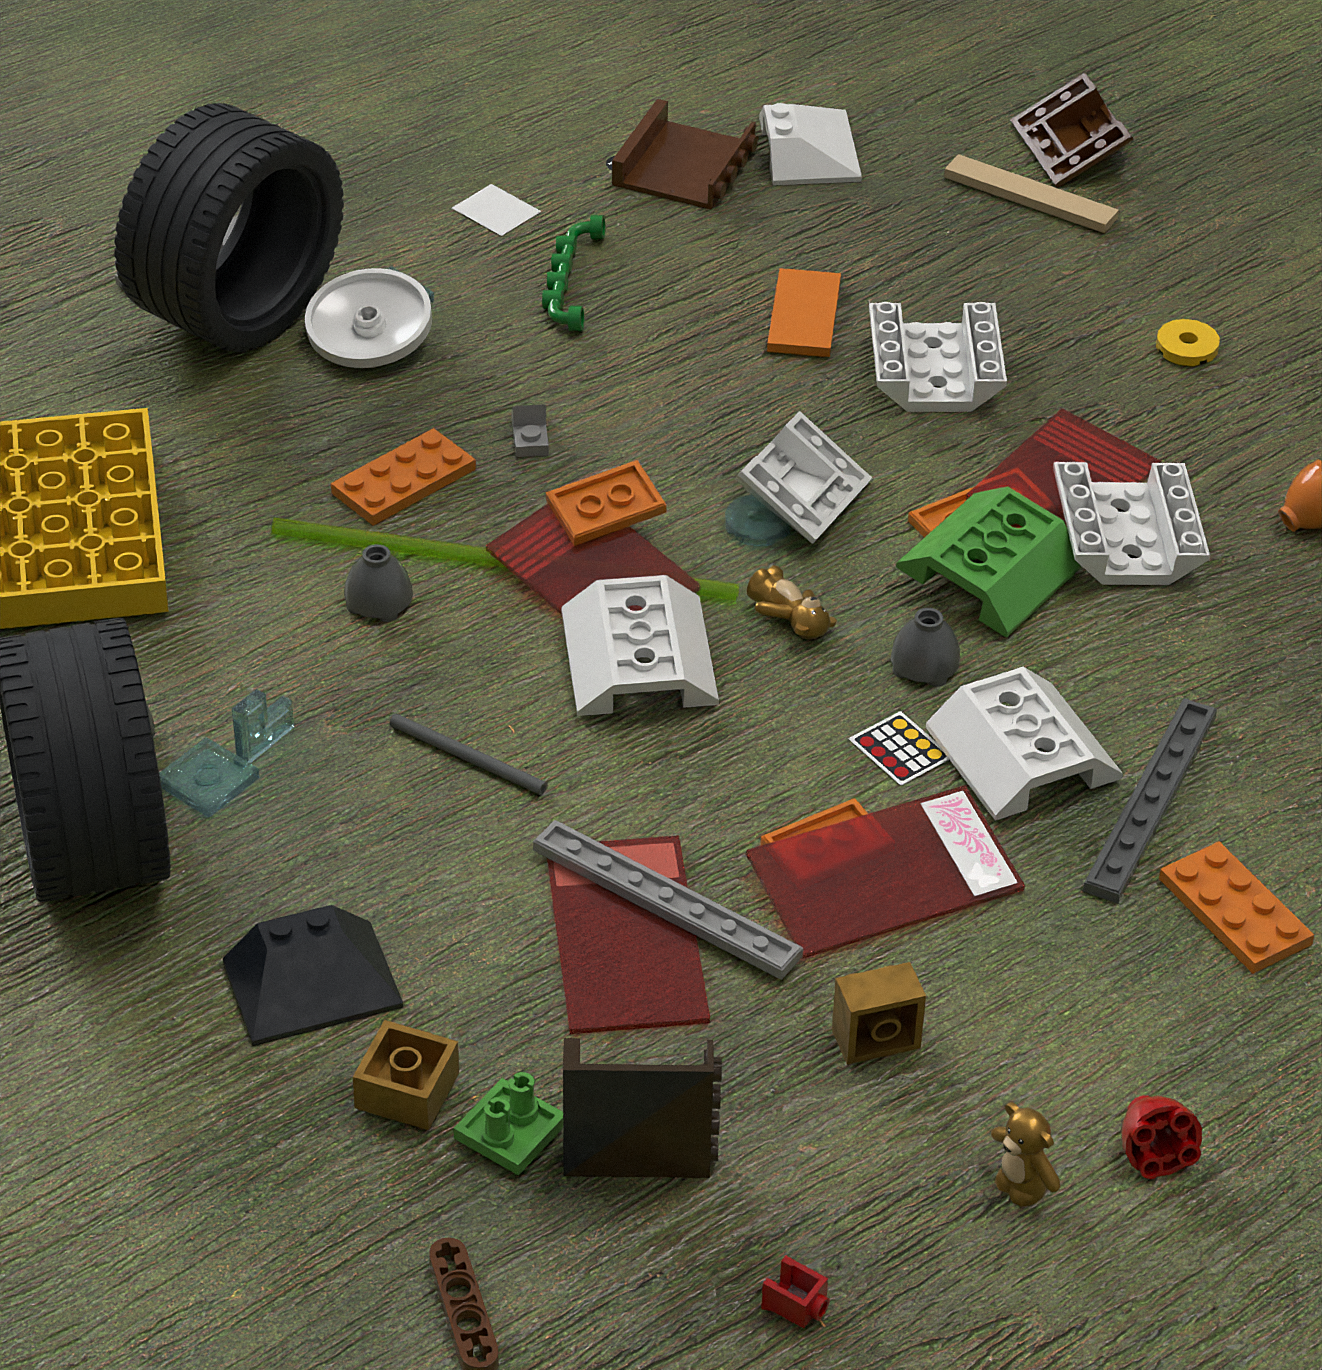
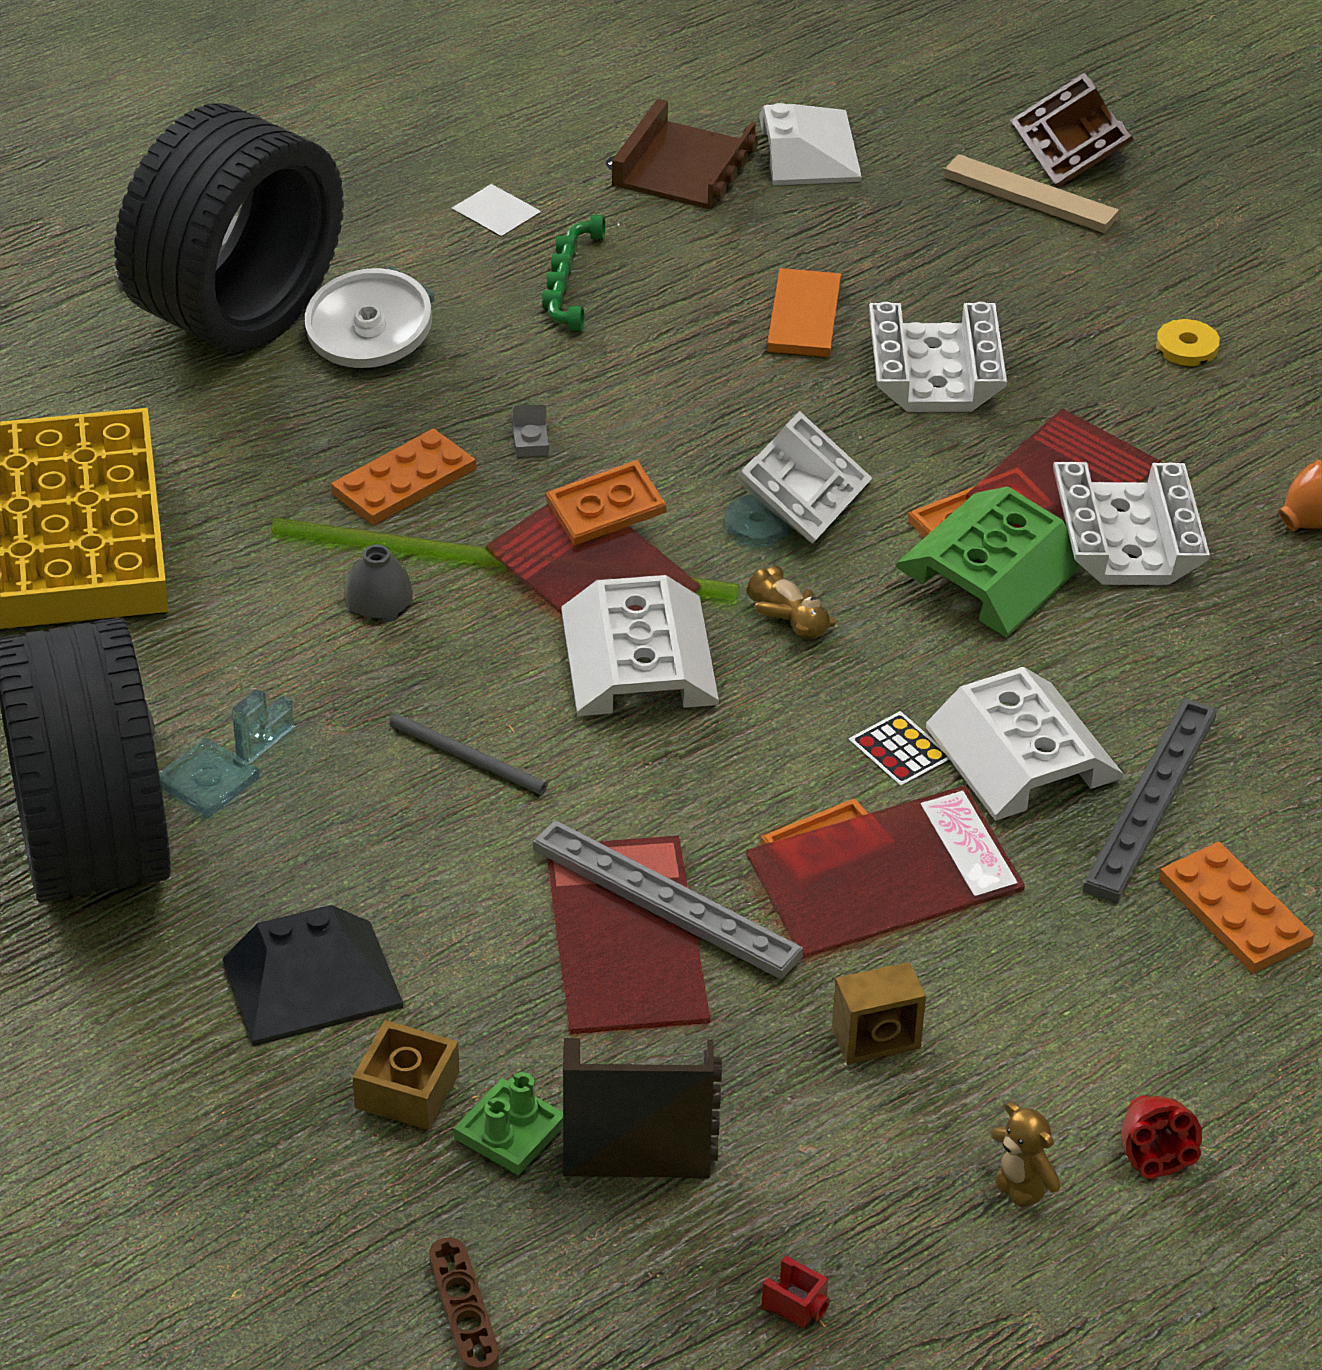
(926, 649): dark grey piece -> none

